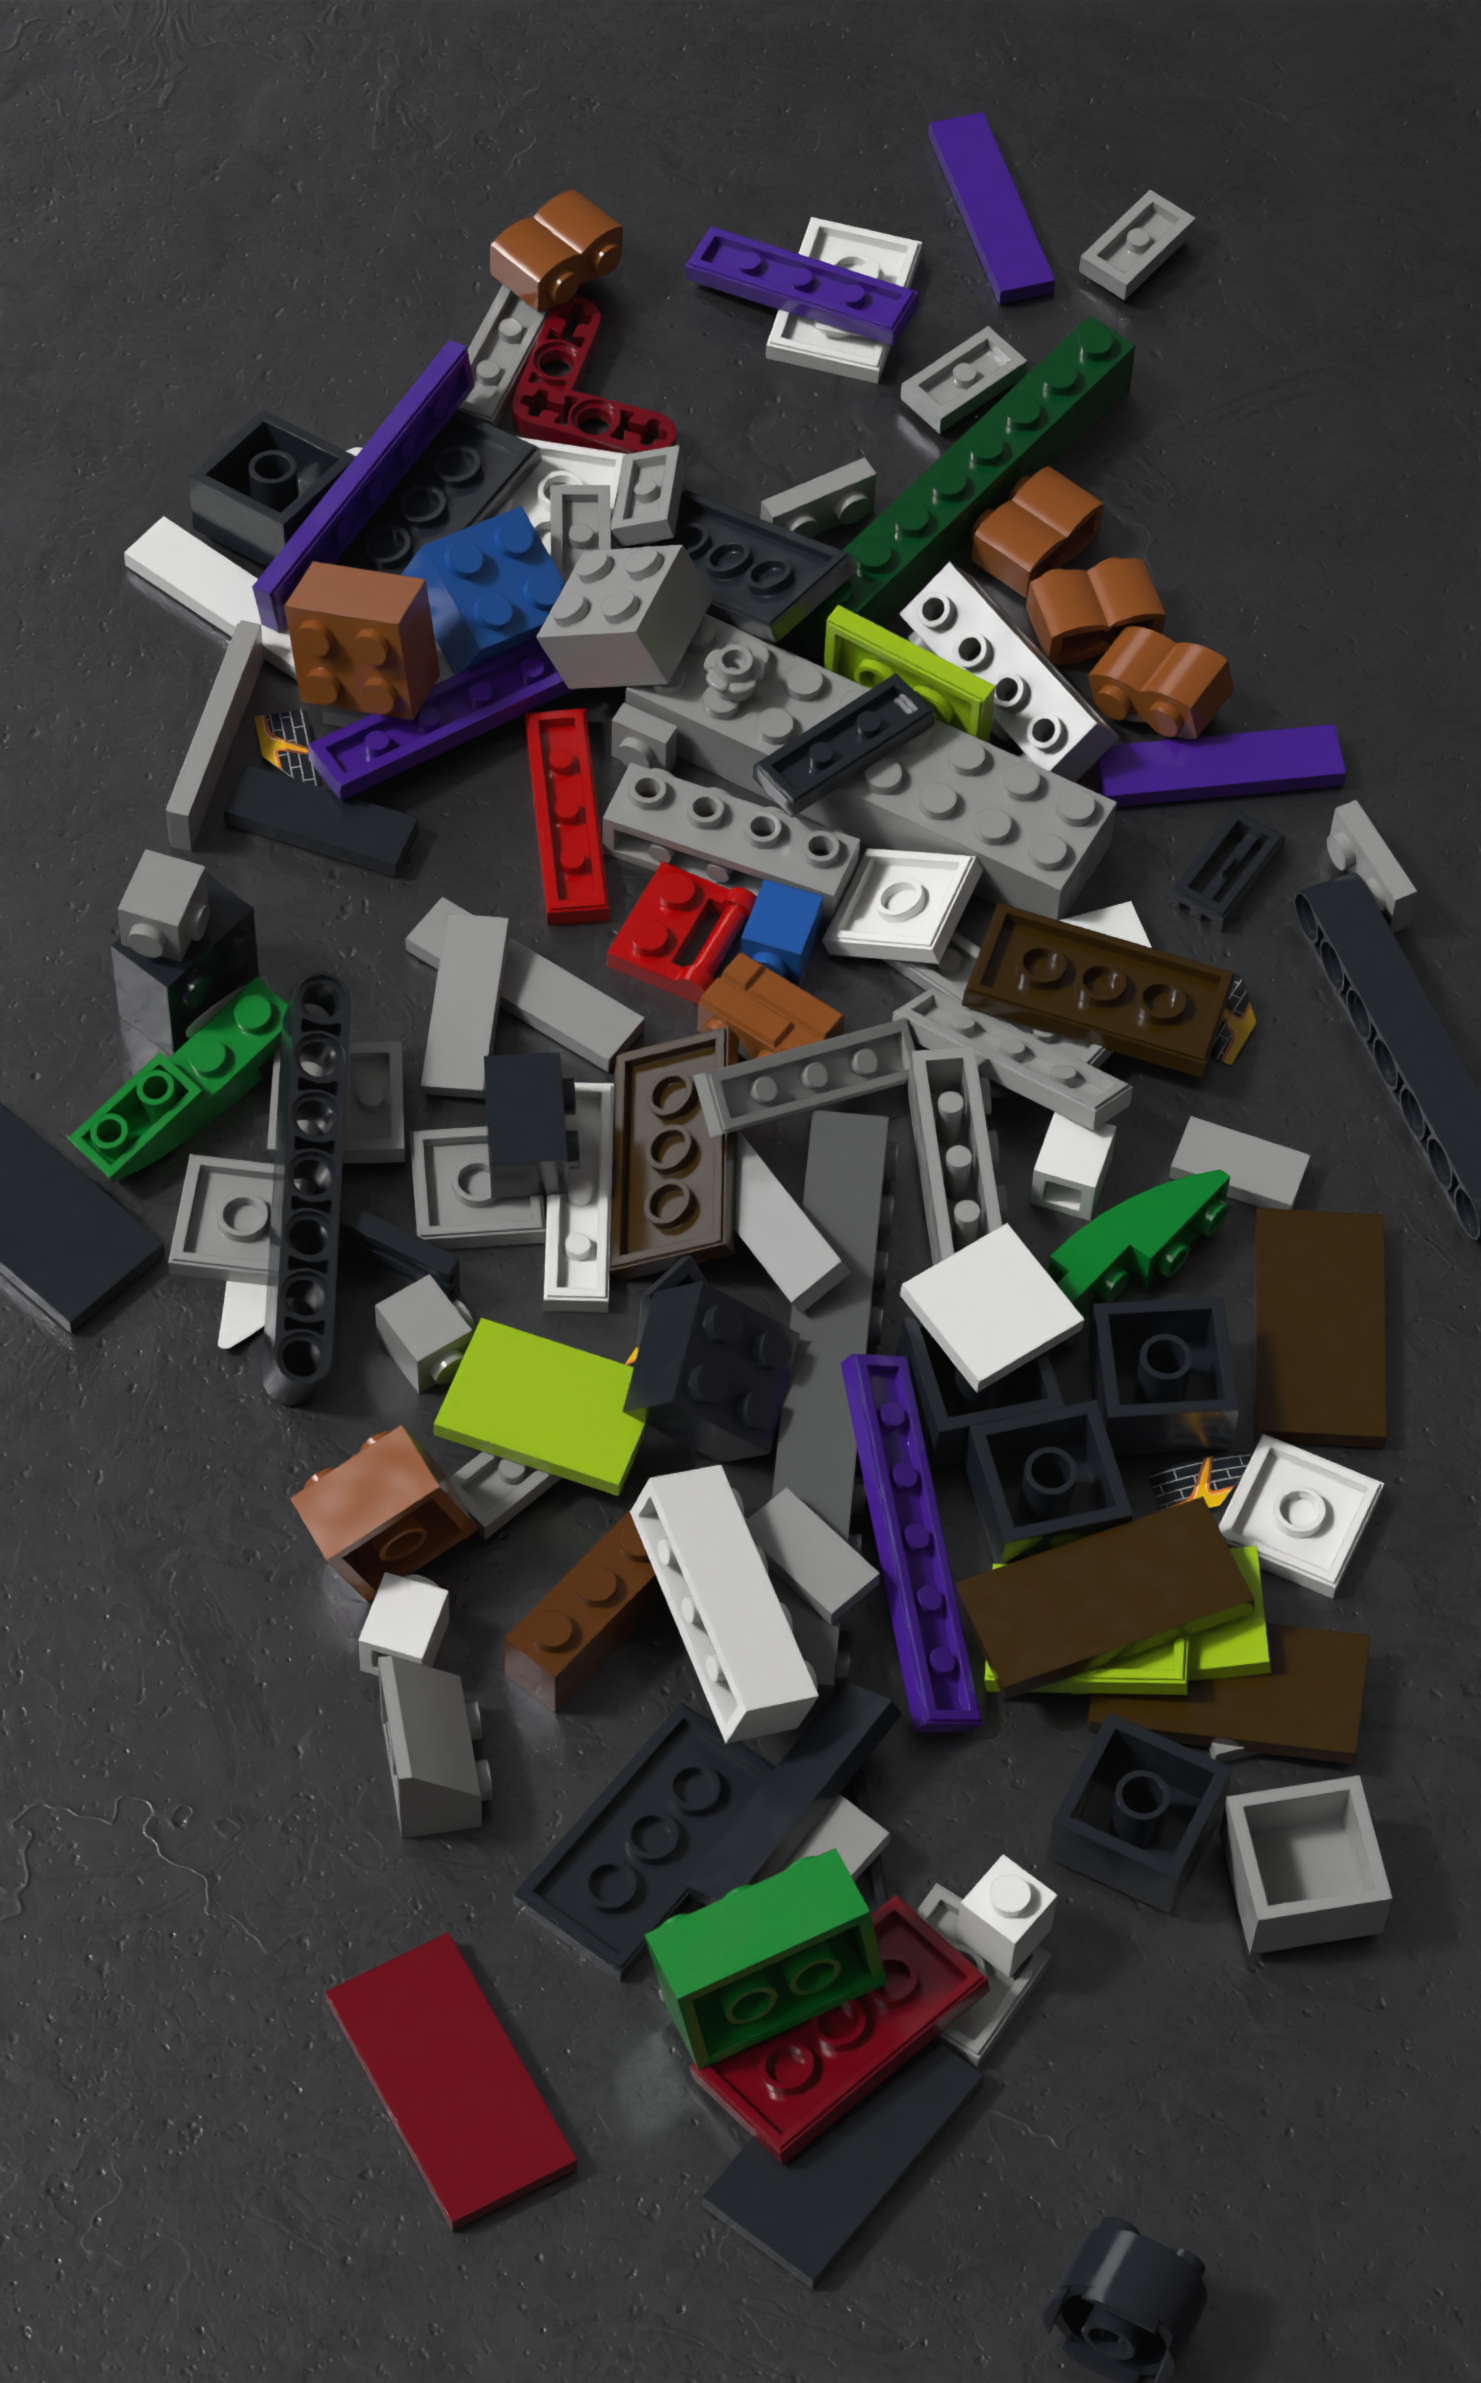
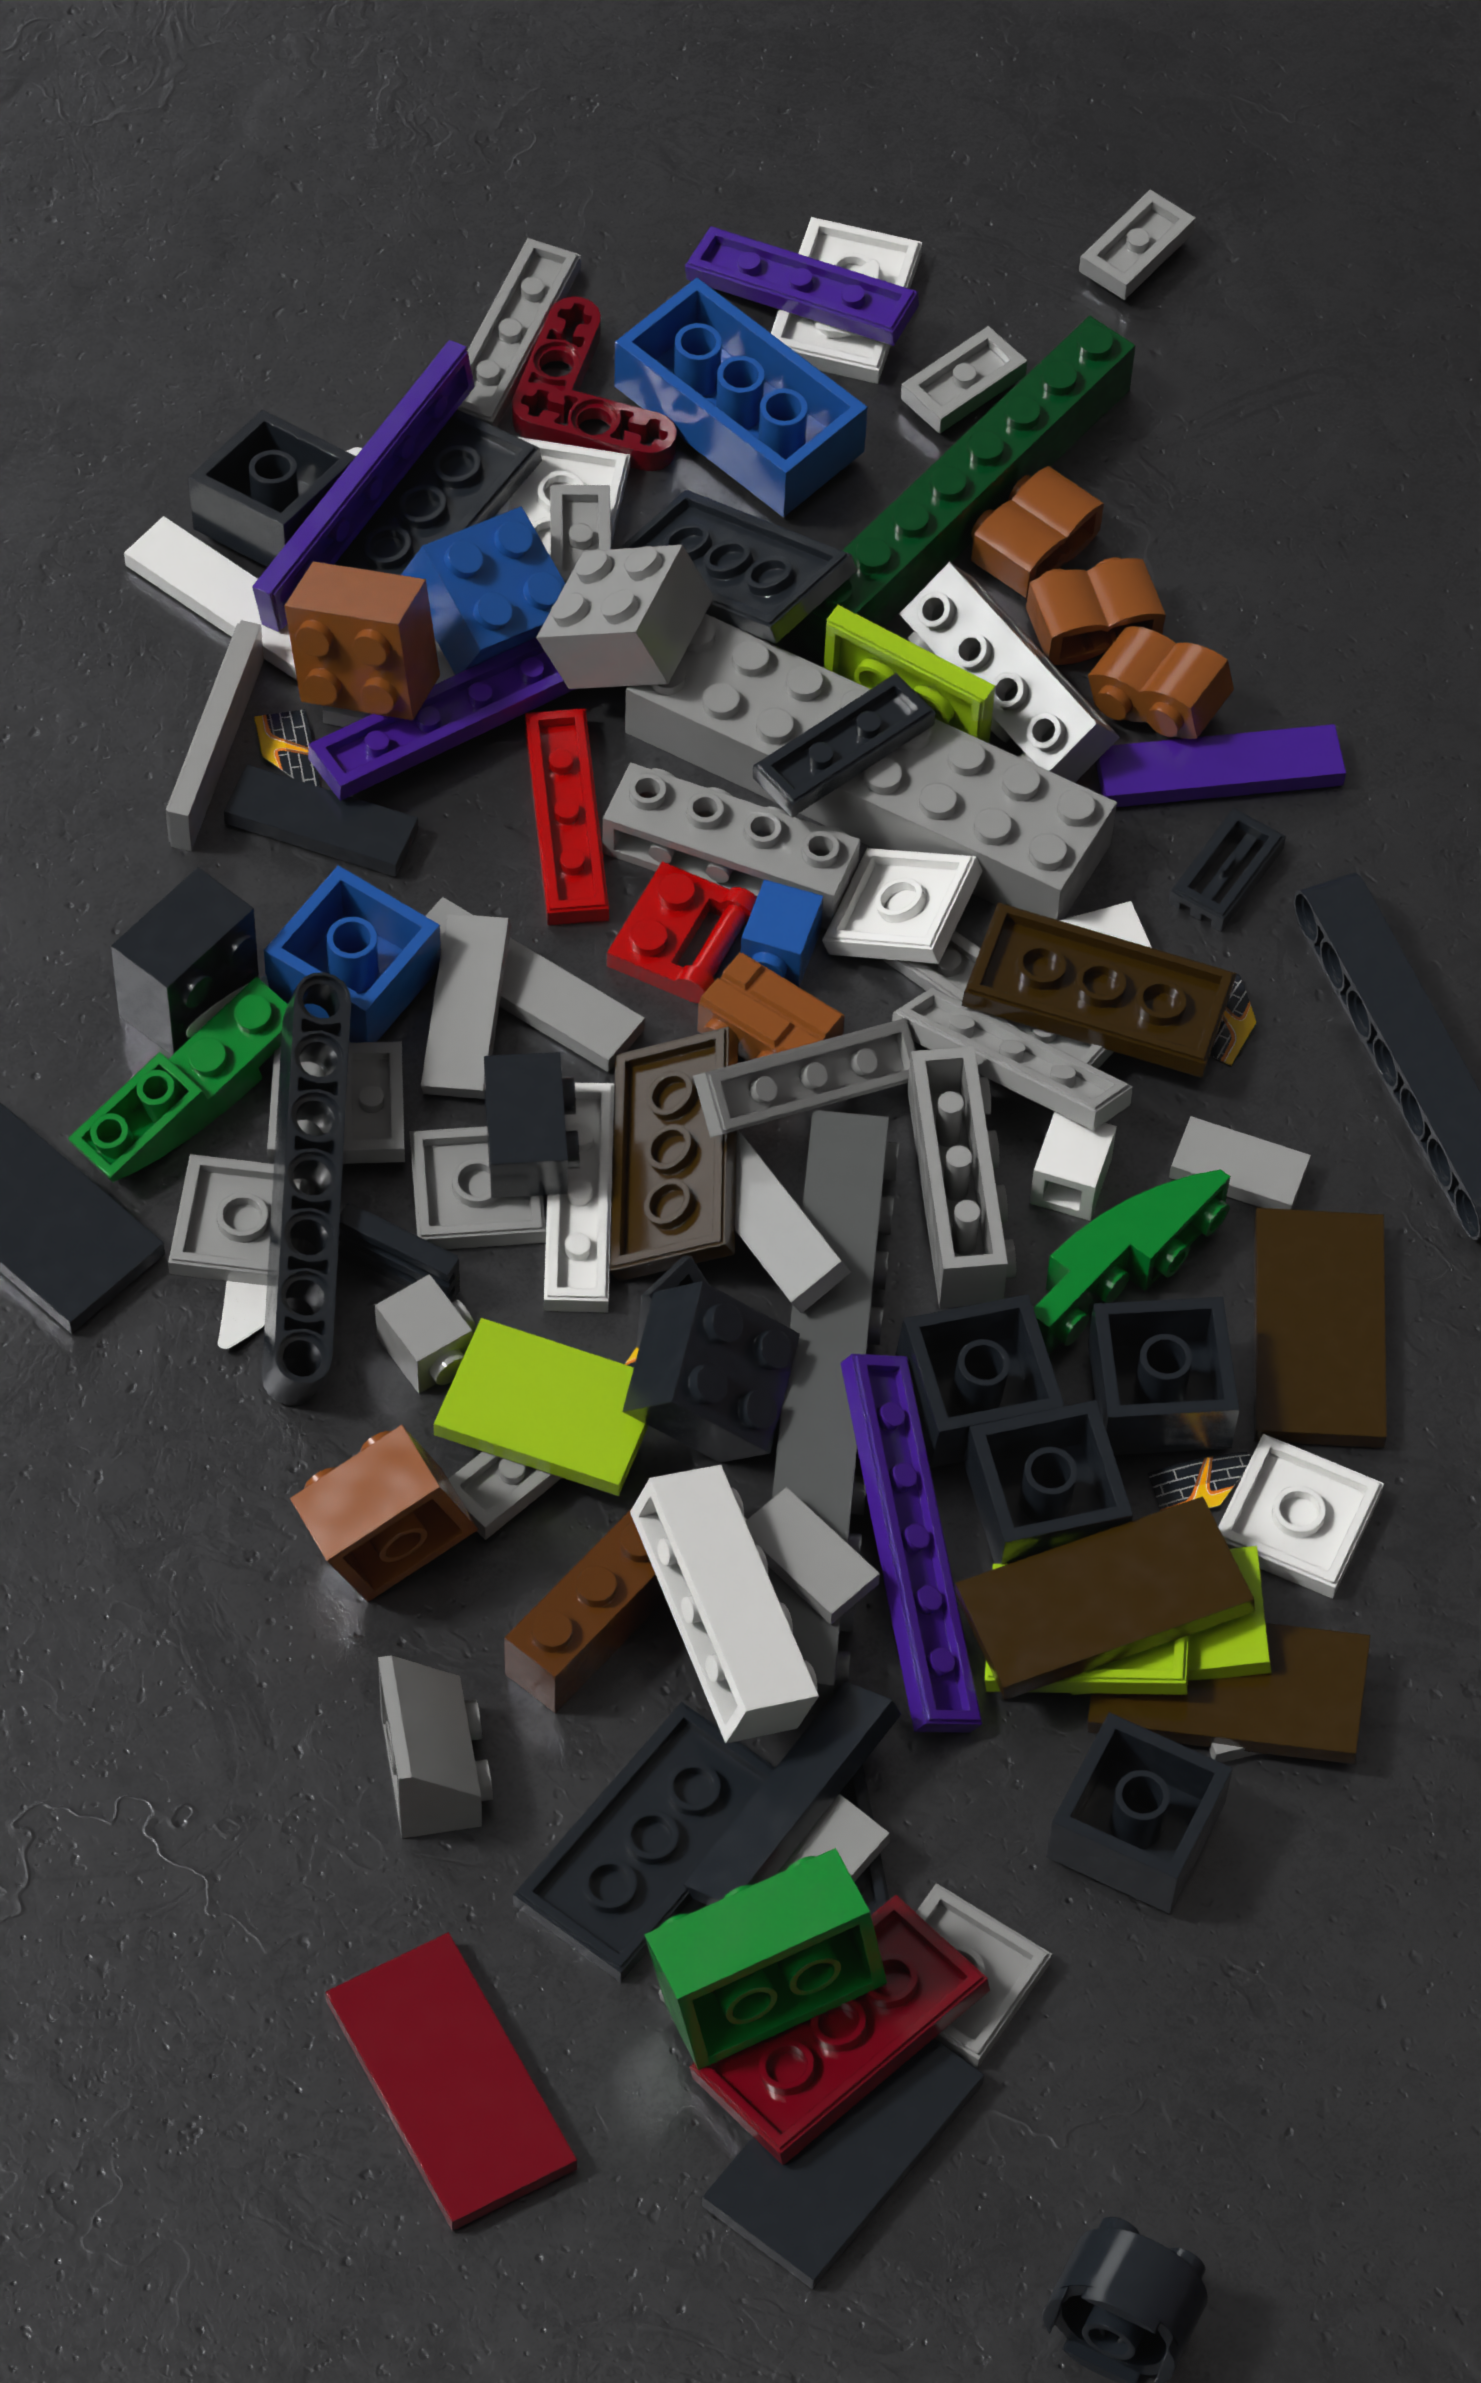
(164, 906): light grey brick -> none
(364, 940): none -> blue brick
(404, 1622): white brick -> none
(556, 250): dark orange brick -> none
(643, 739): light grey plate -> none
(648, 496): light grey plate -> none
(729, 683): light grey plate -> none
(741, 396): none -> blue brick
(824, 501): light grey plate -> none
(991, 208): dark purple tile -> none
(991, 1307): white tile -> none
(1006, 1915): white brick -> none
(1305, 1864): light grey piece -> none
(1360, 849): light grey plate -> none

